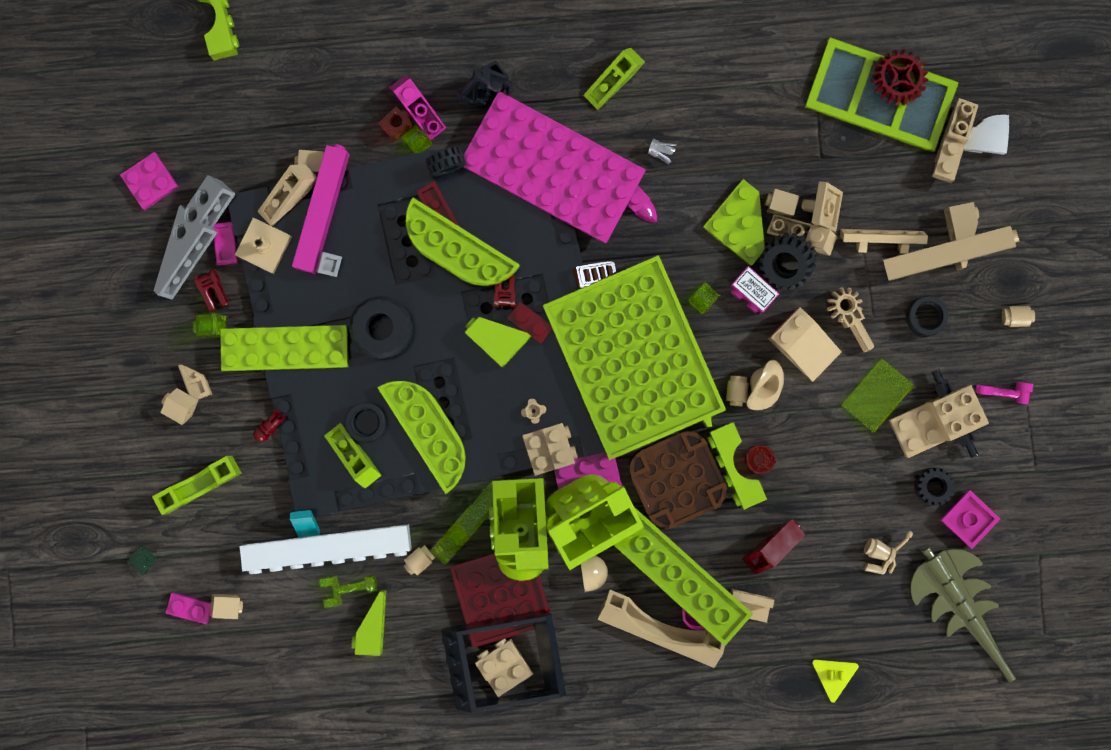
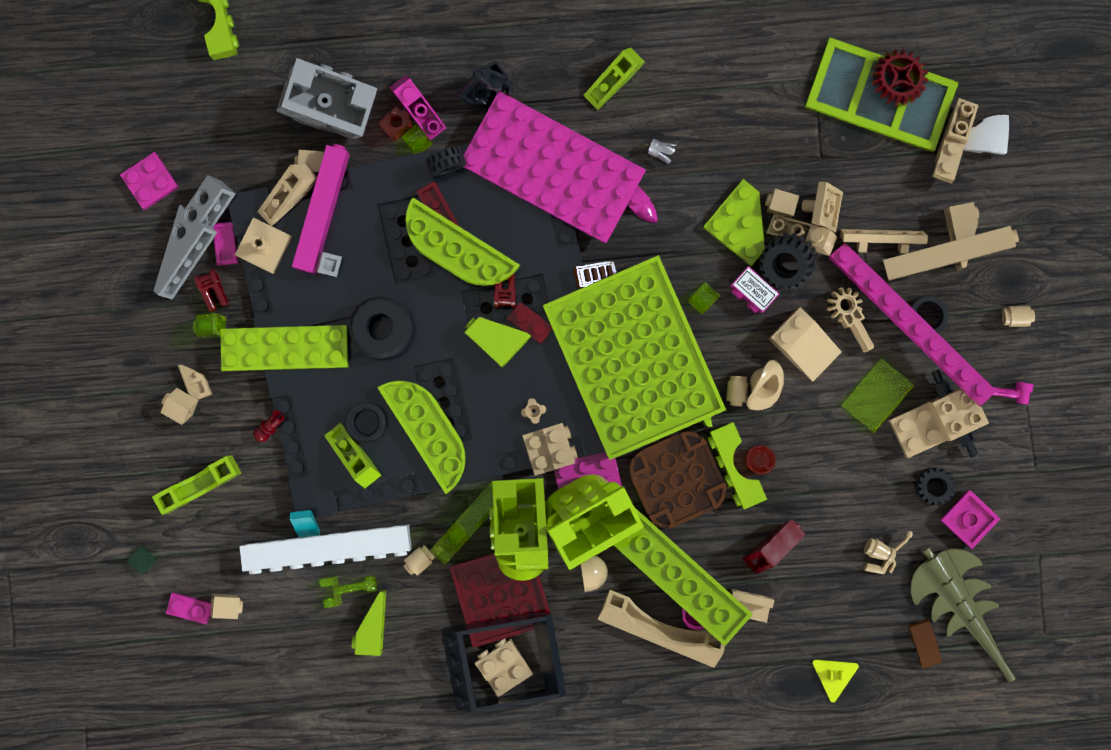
(344, 103): none -> light grey brick
(912, 325): none -> dark pink plate
(925, 644): none -> reddish brown slope

